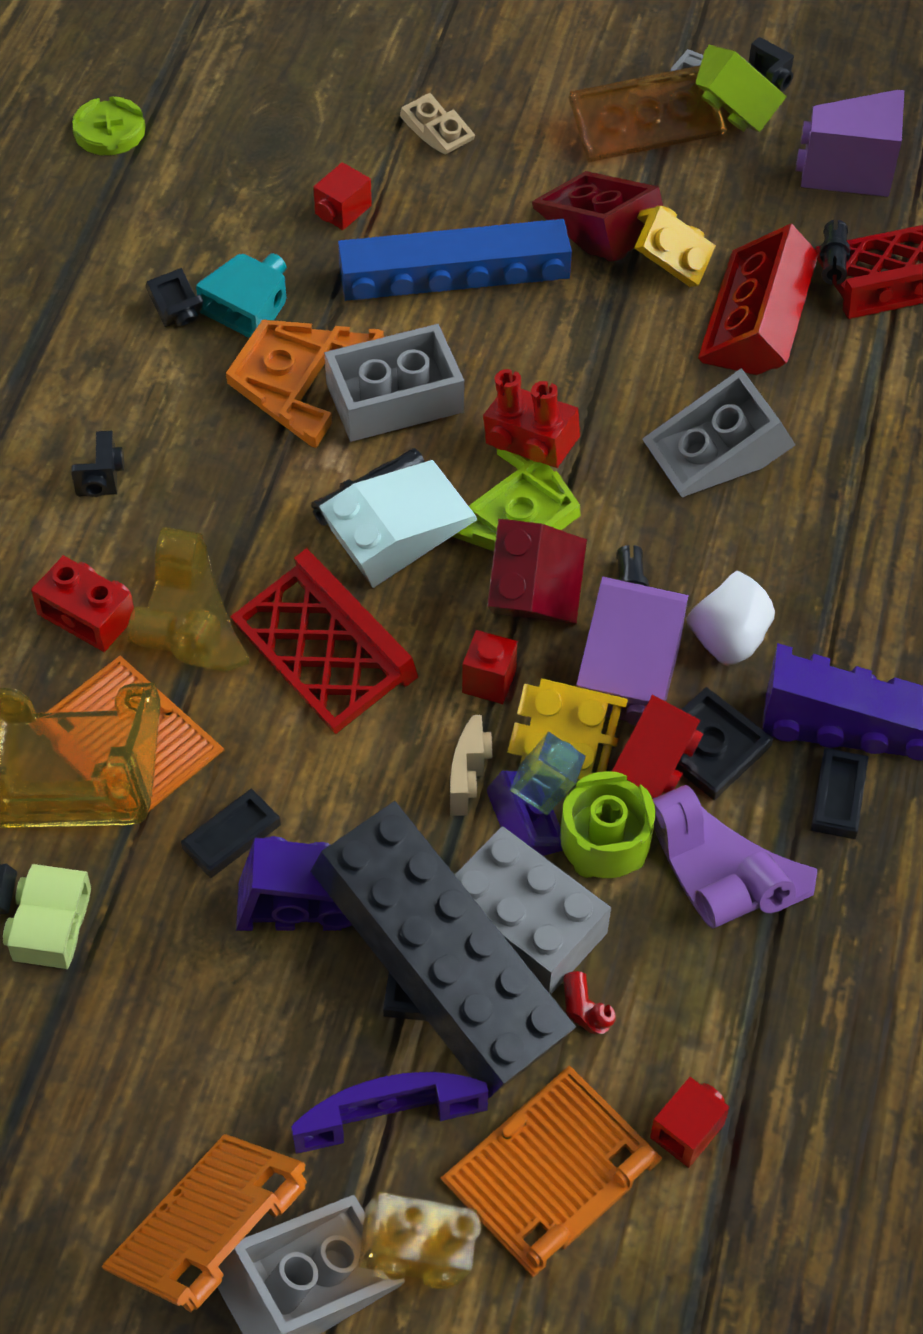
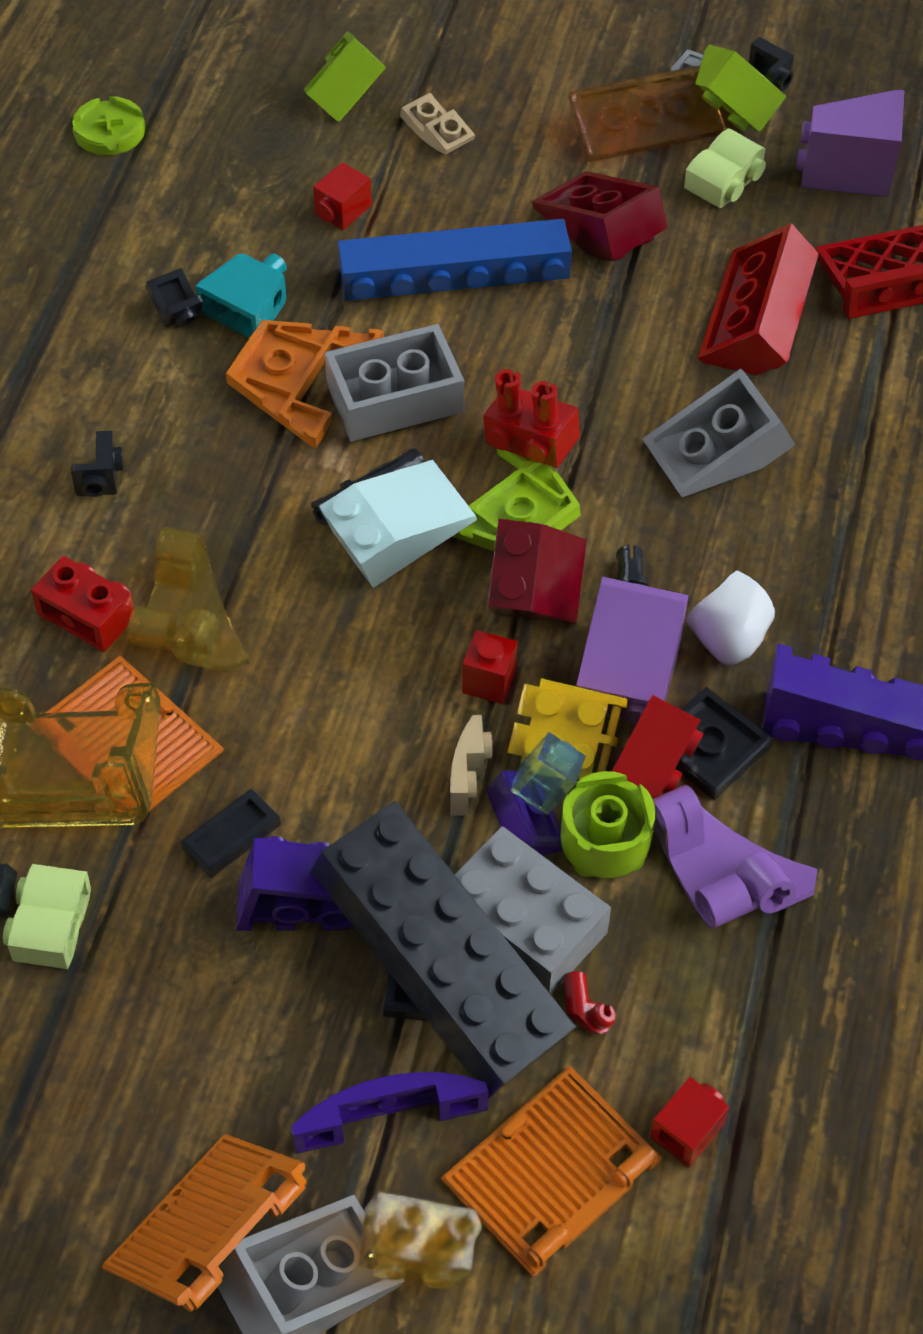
(344, 77): none -> lime panel
(356, 626): red fence -> none
(674, 245): yellow bracket -> none
(725, 168): none -> yellowish green brick
(835, 252): black pin -> none
(839, 793): black tile -> none

